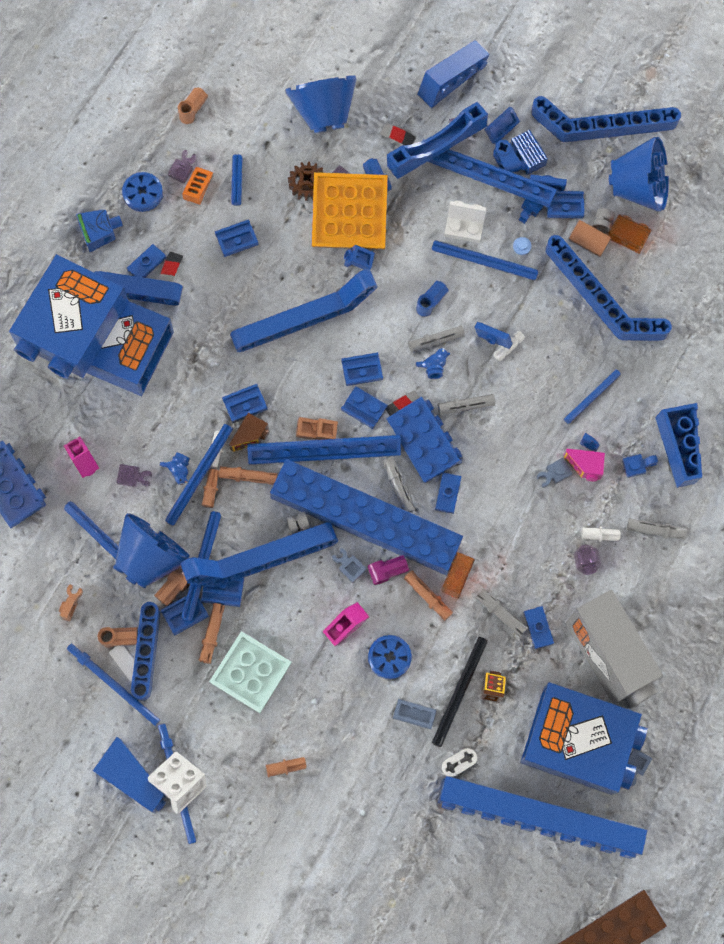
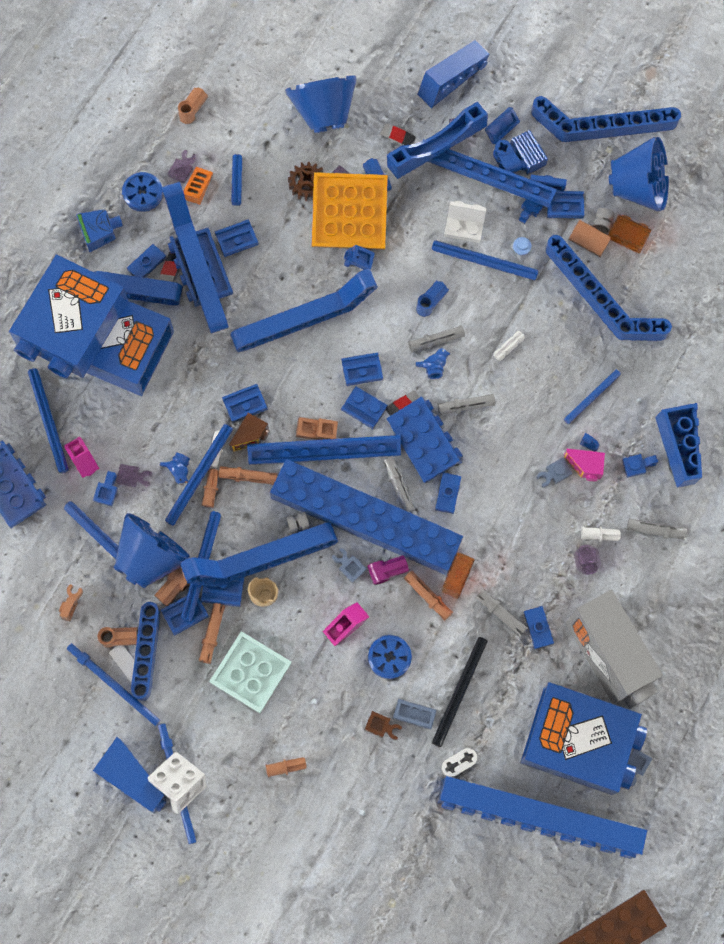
(48, 421): none -> blue axle
(106, 492): none -> blue plate
(194, 257): none -> blue beam
(213, 261): none -> blue bracket
(262, 591): none -> tan hair
(380, 725): none -> reddish brown plate
(493, 335): blue plate -> none
(493, 687): reddish brown slope -> none

